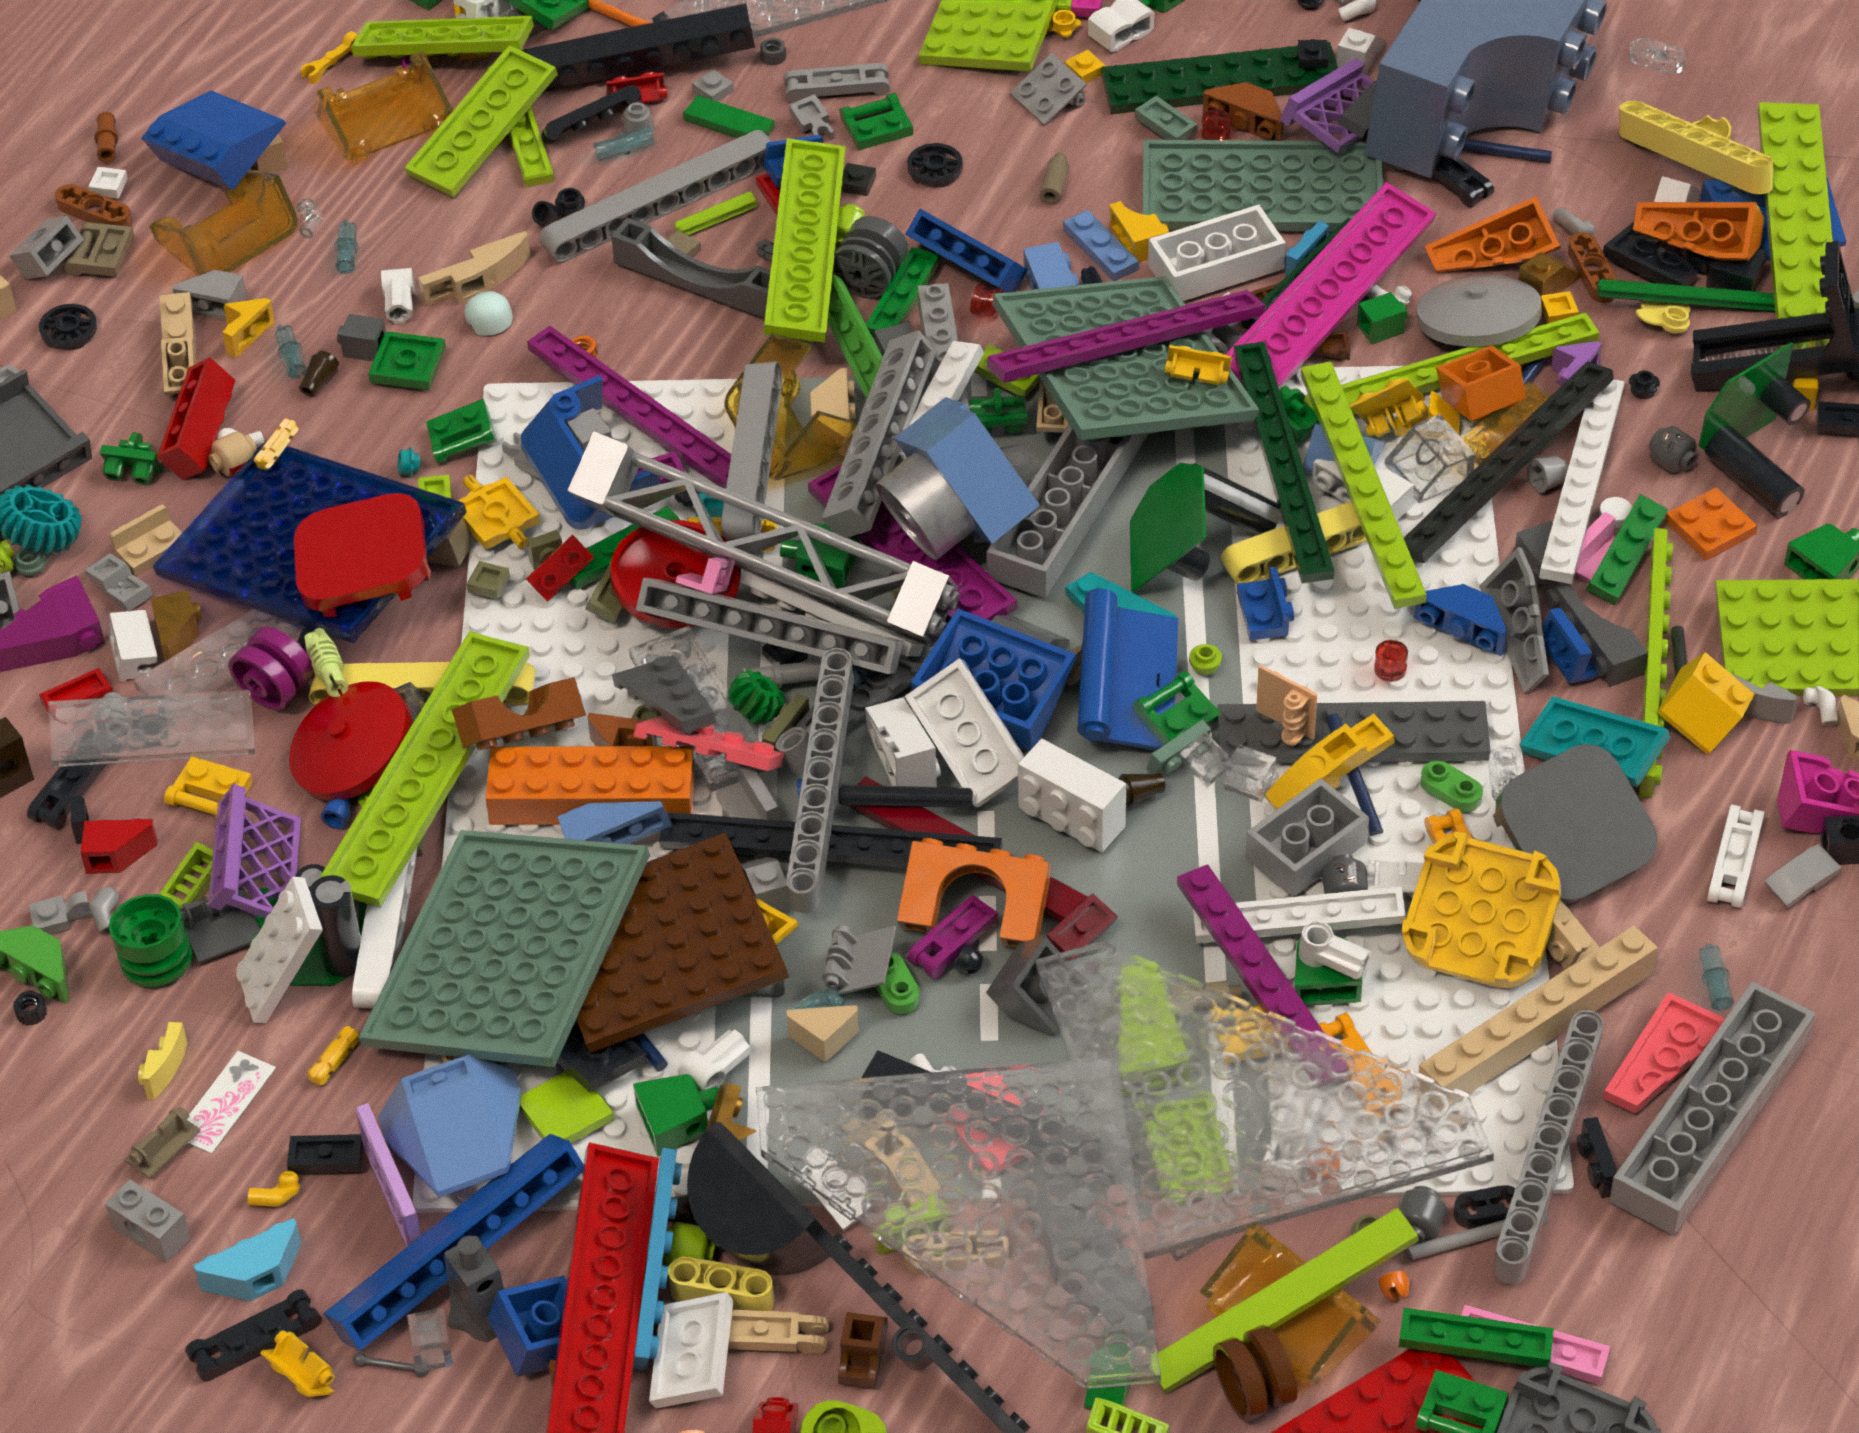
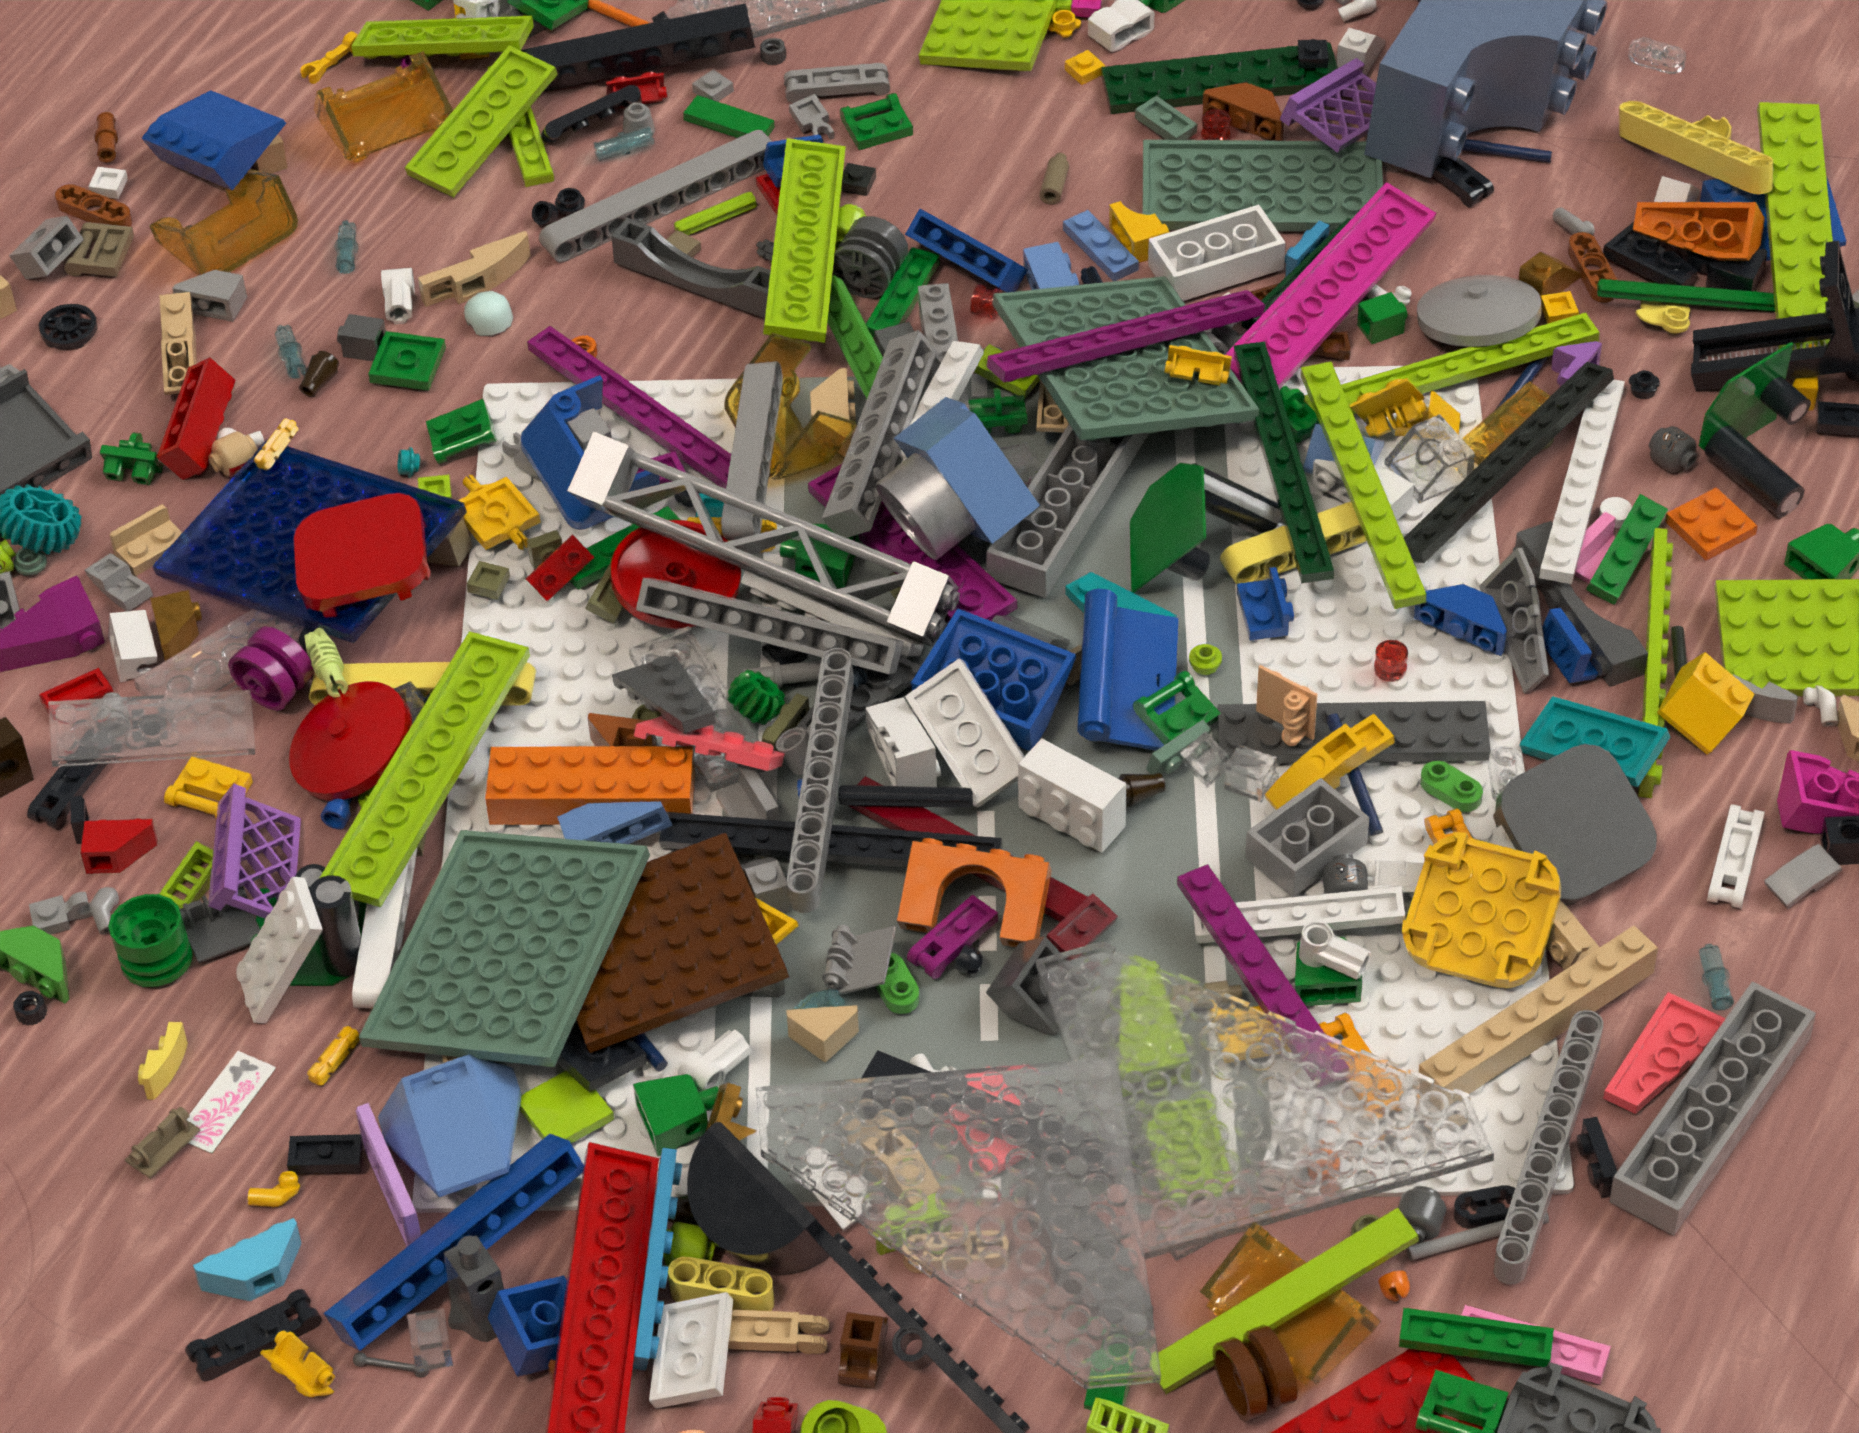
(148, 1221): light grey brick -> none
(246, 323): yellow slope -> none
(312, 216): clear arm -> none
(489, 720): dark orange arch -> none
(715, 577): bright pink panel -> none
(934, 164): black wheel -> none
(1049, 89): light grey hinge -> none
(1358, 114): dark grey hinge -> none
(1481, 383): orange brick -> none
(1497, 240): orange wedge -> none
(1546, 473): light grey hat -> none

